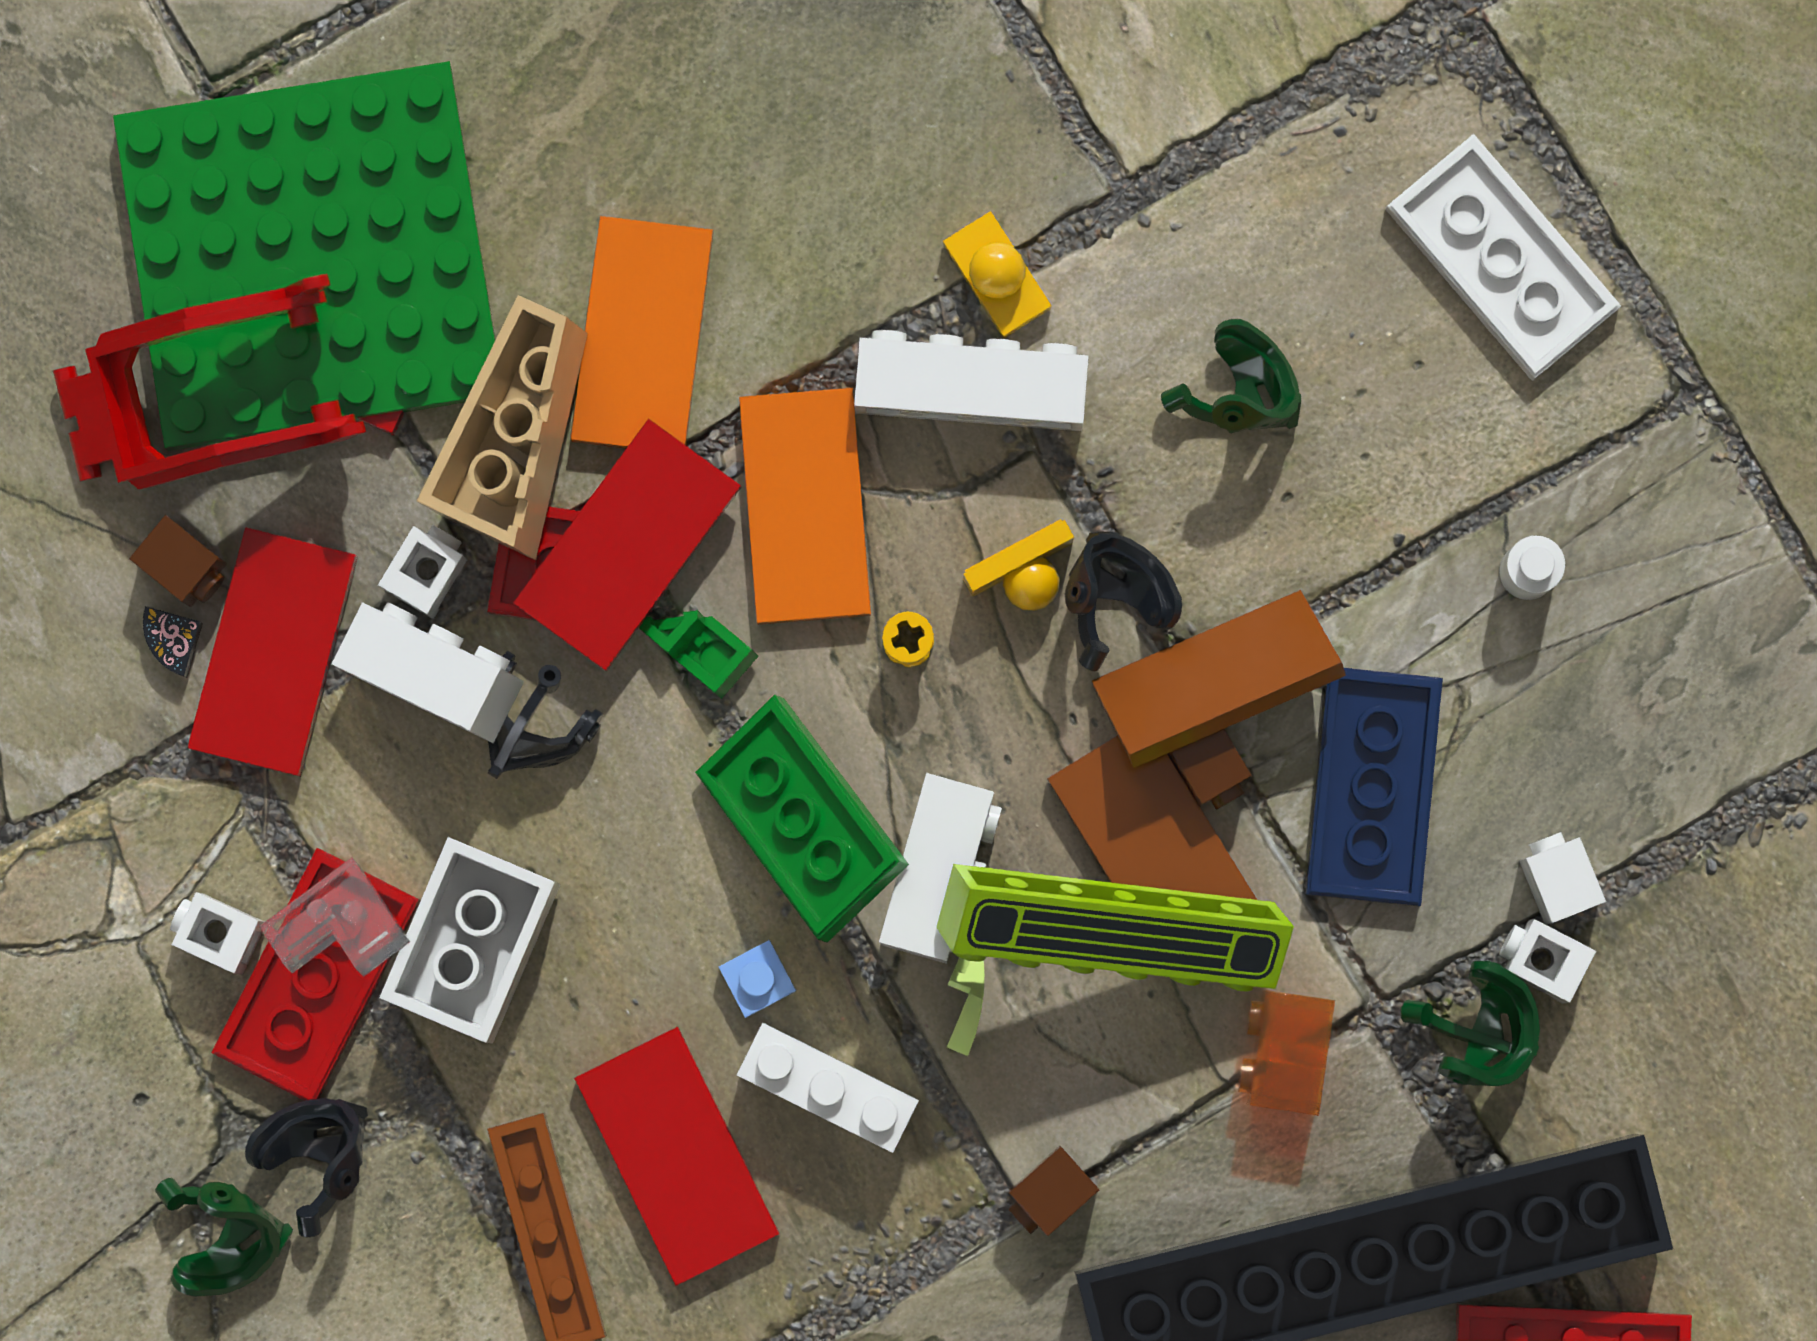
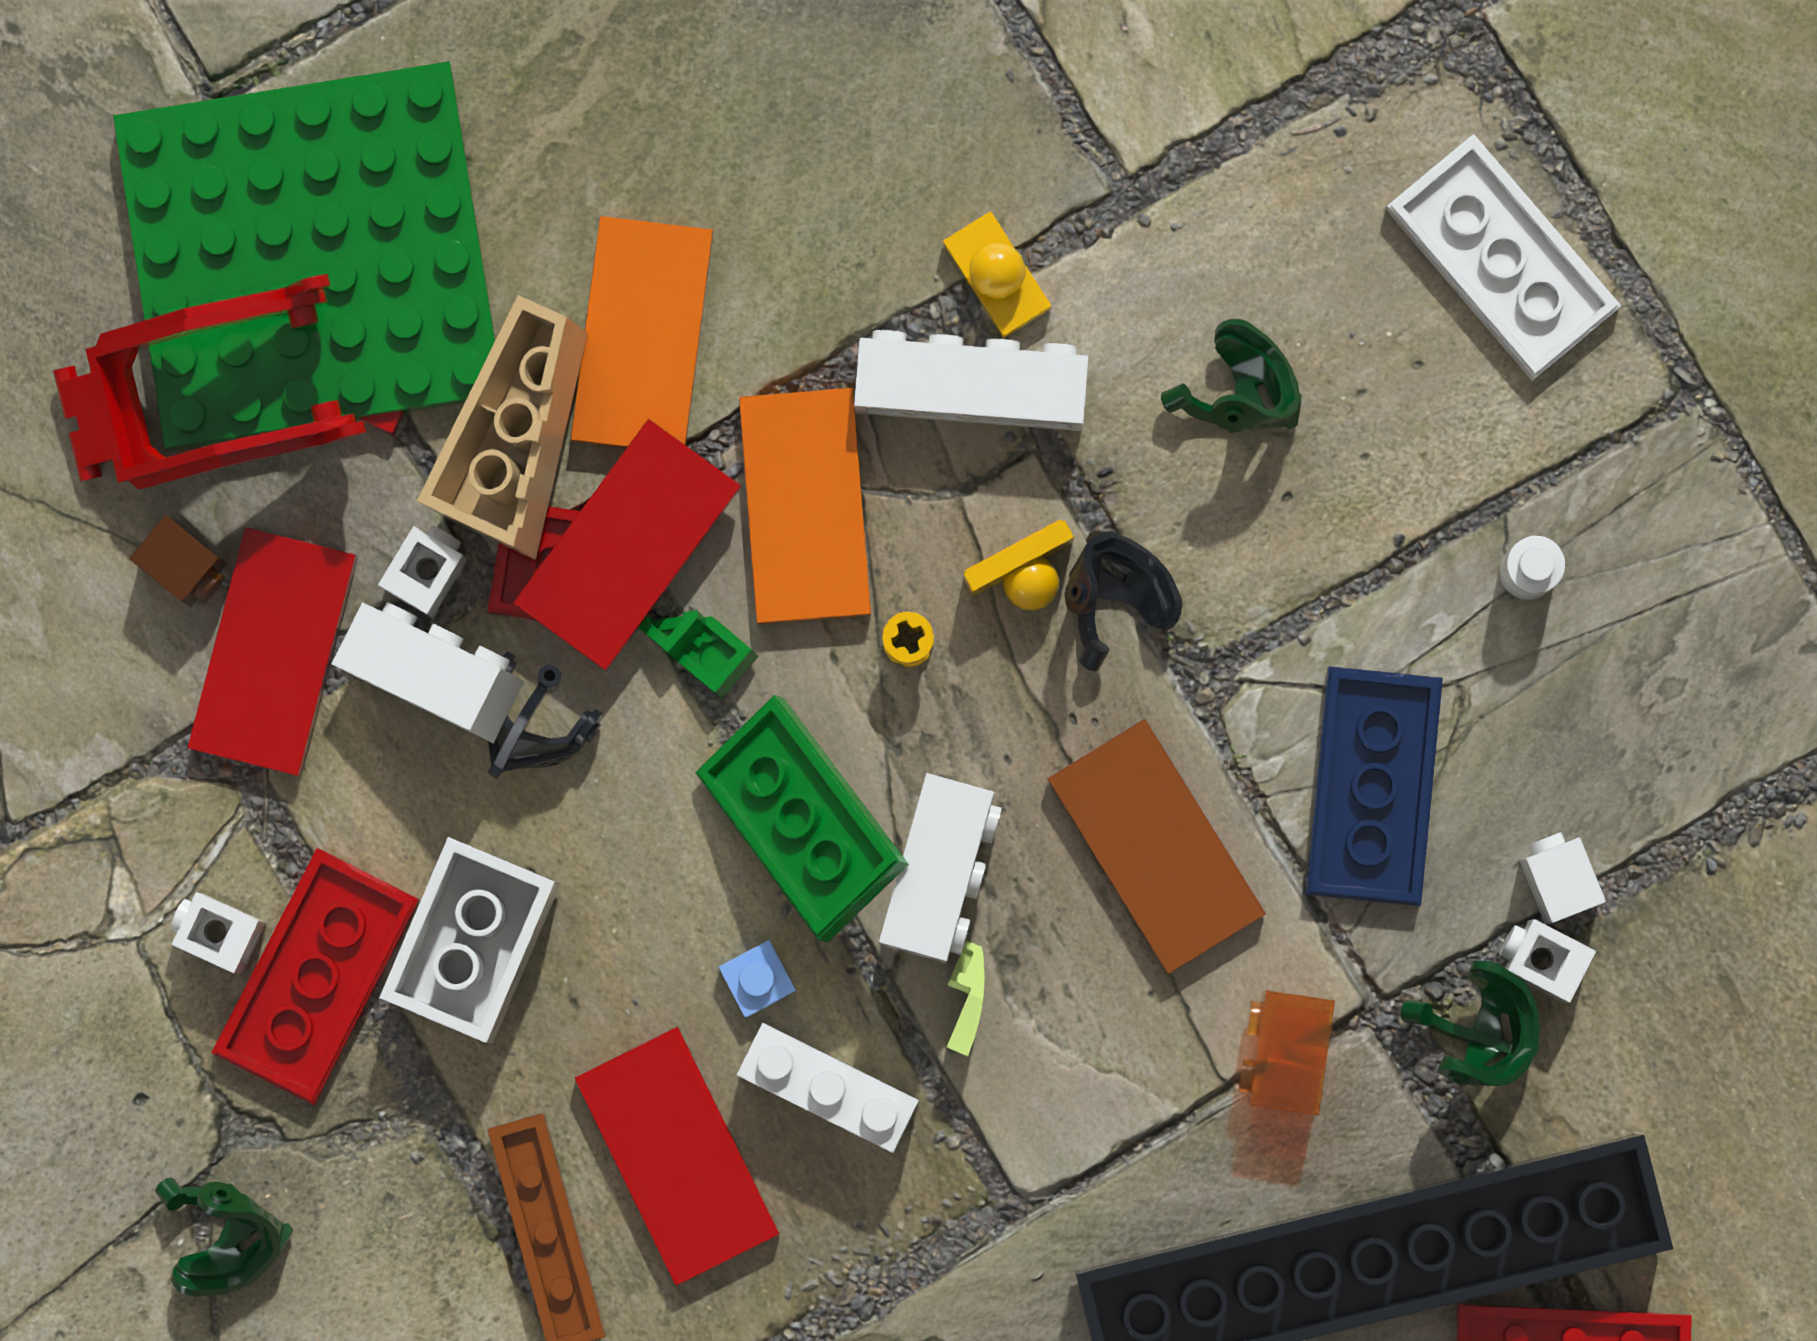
(171, 639): black tile -> none
(294, 1134): black helmet -> none
(340, 909): clear tile -> none
(1051, 1193): reddish brown brick -> none
(1113, 928): lime brick -> none
(1211, 769): reddish brown brick -> none
(1218, 678): dark orange tile -> none

